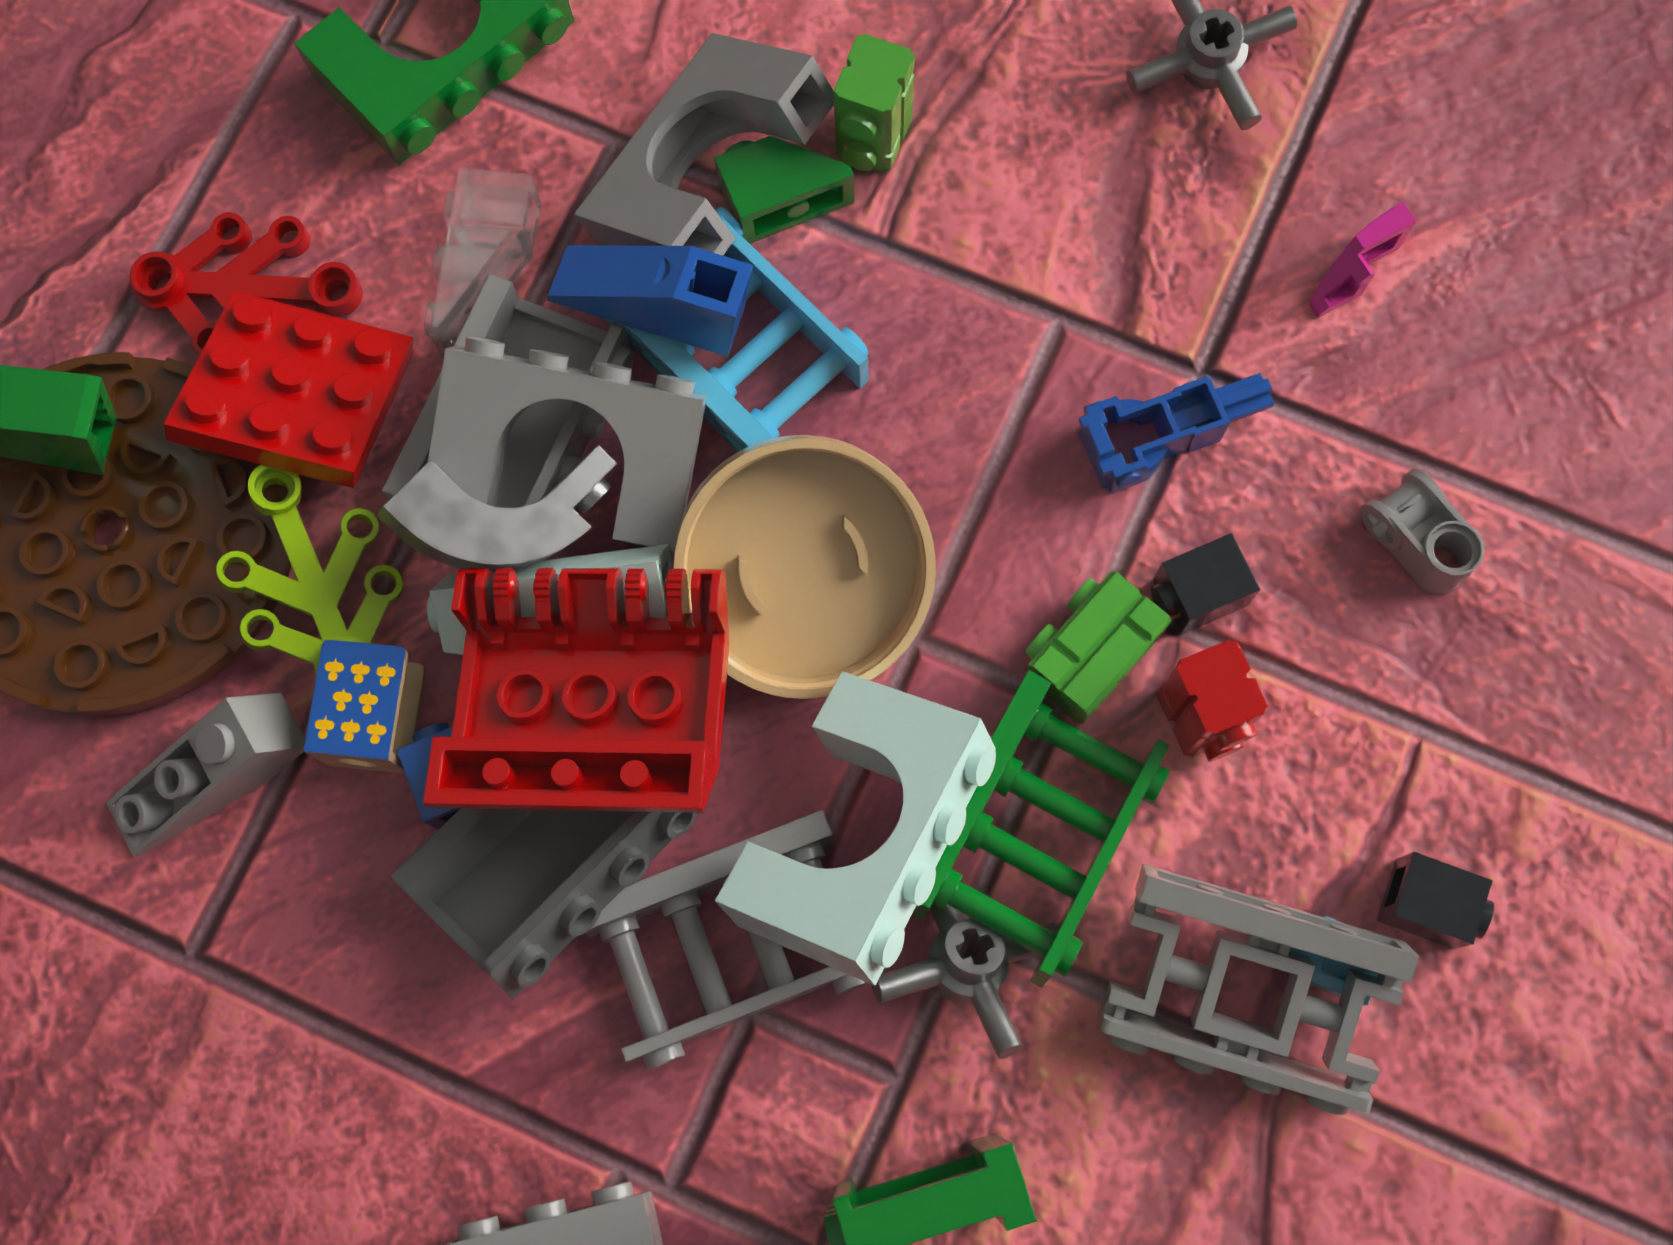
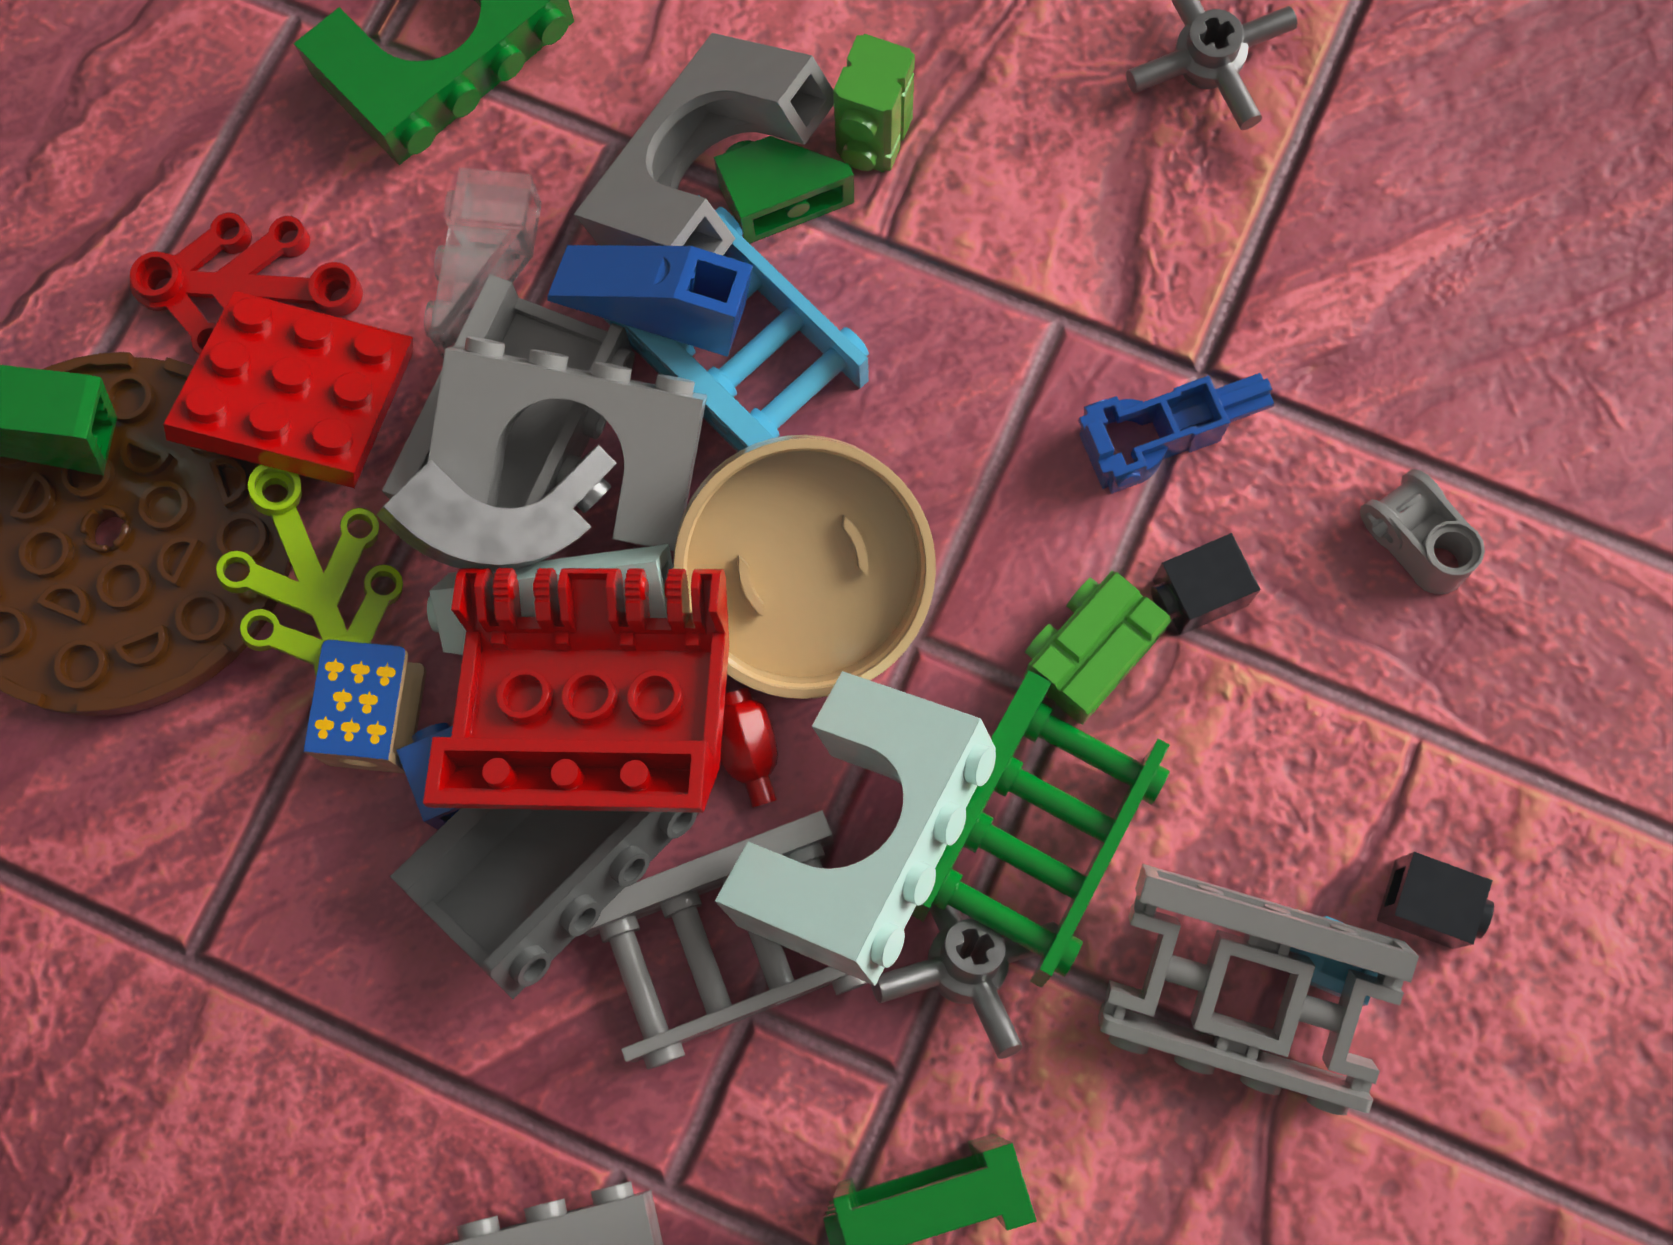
(207, 768): light grey slope -> none
(749, 745): none -> red plant
(1212, 701): red brick -> none
(1351, 270): dark pink slope -> none

